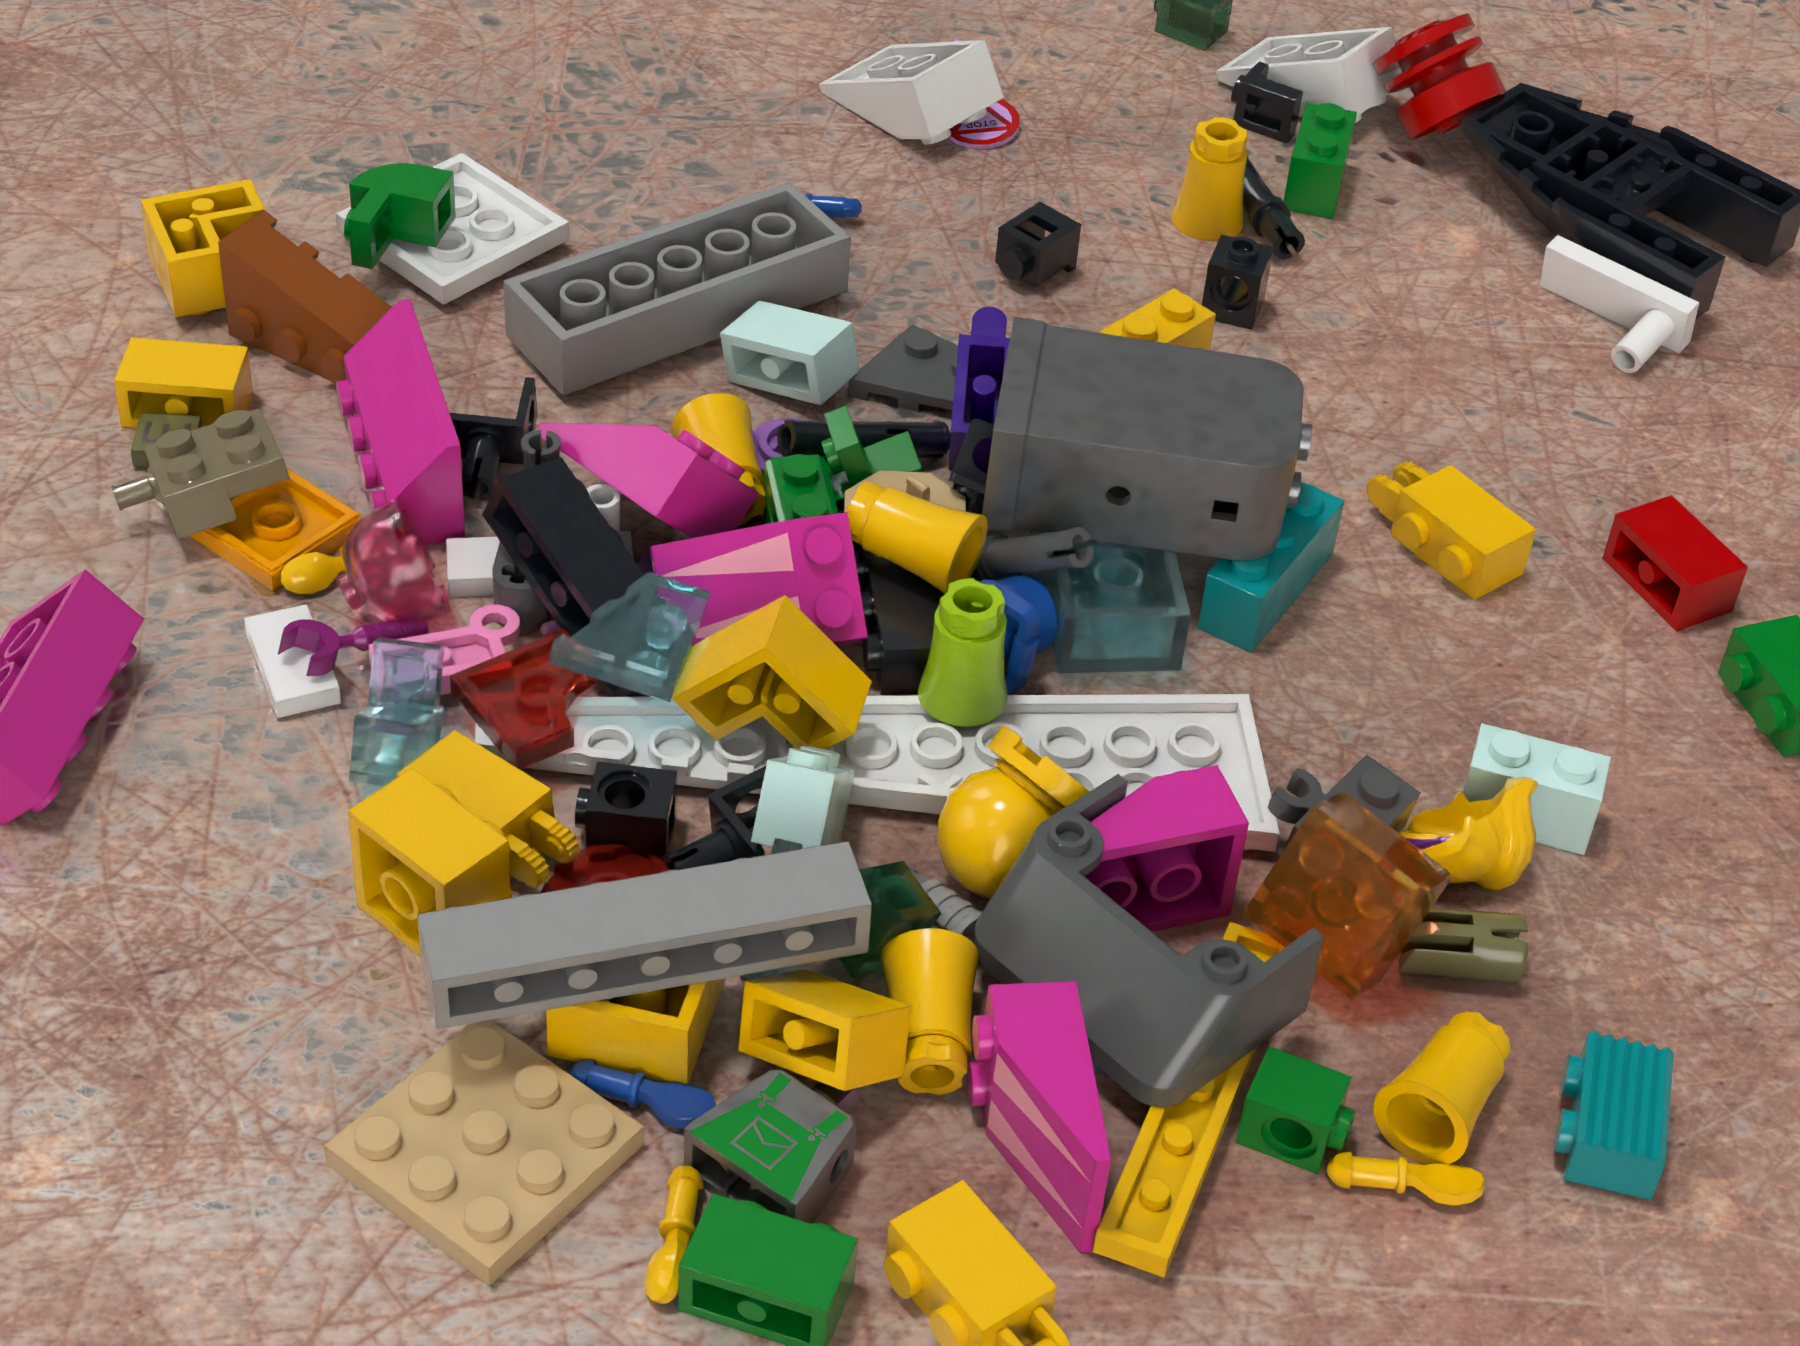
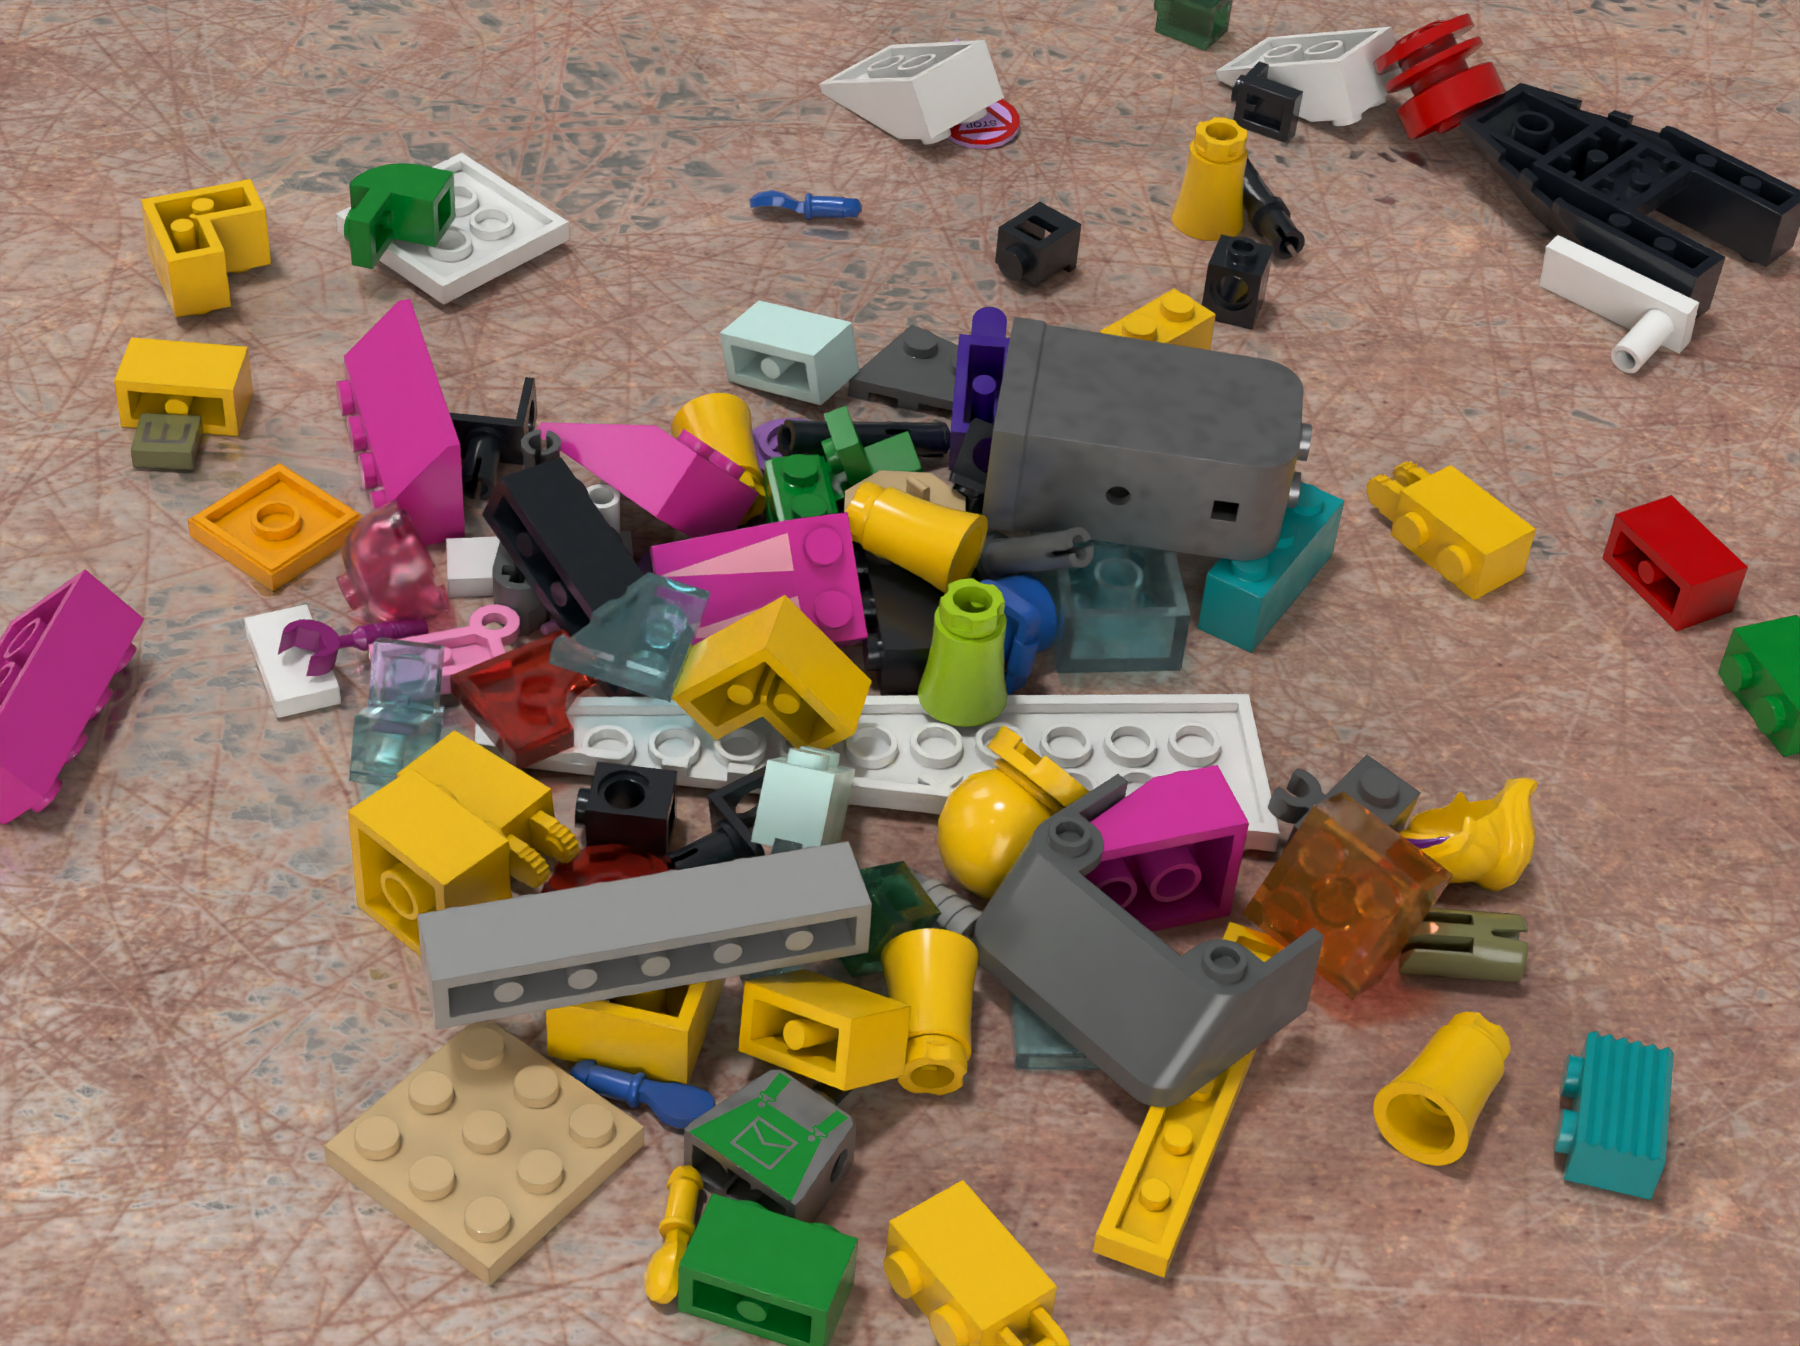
(204, 468): dark tan plate -> none
(291, 301): dark orange wedge -> none
(311, 572): yellow piece -> none
(673, 286): light grey brick -> none
(1043, 1100): dark pink slope -> none
(1296, 1110): green brick -> none
(1319, 159): green brick -> none
(1440, 1182): yellow piece -> none
(1567, 778): light aqua brick -> none

